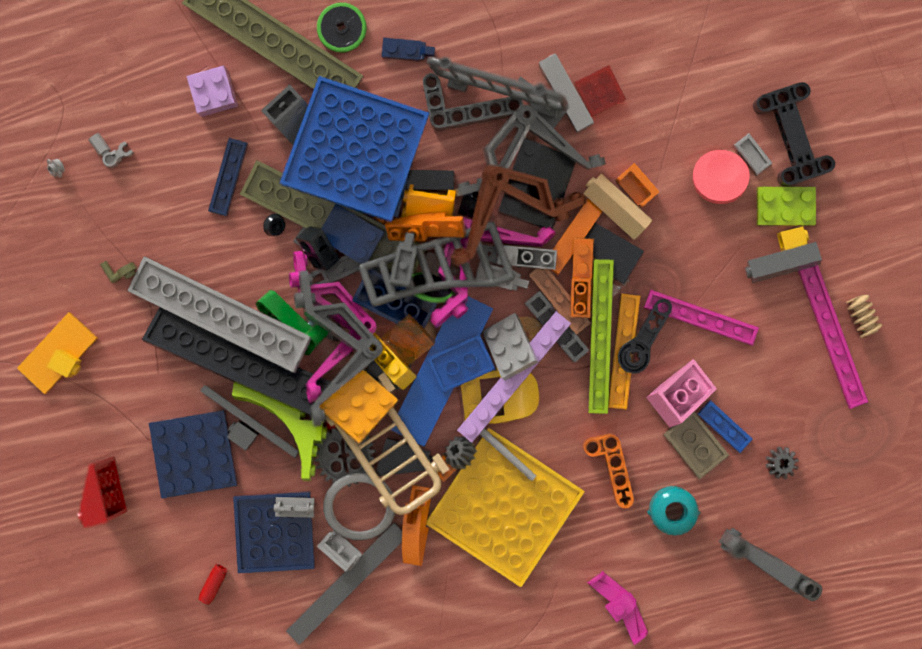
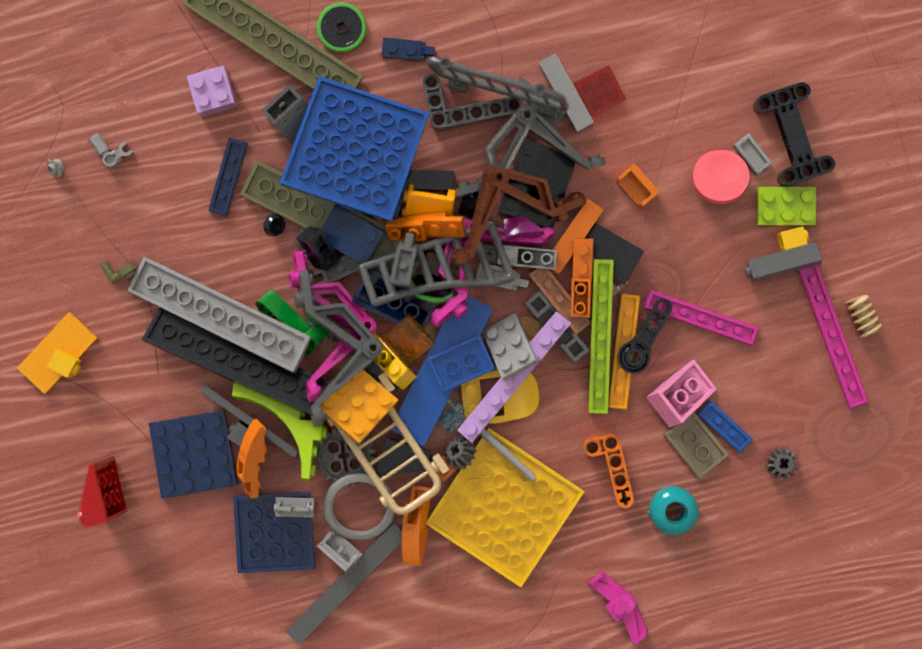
(212, 584): red piece -> none
(250, 455): none -> orange slope
(453, 417): none -> clear light blue bracket
(521, 226): none -> magenta slope
(617, 206): tan brick -> none
(770, 564): dark grey piece -> none

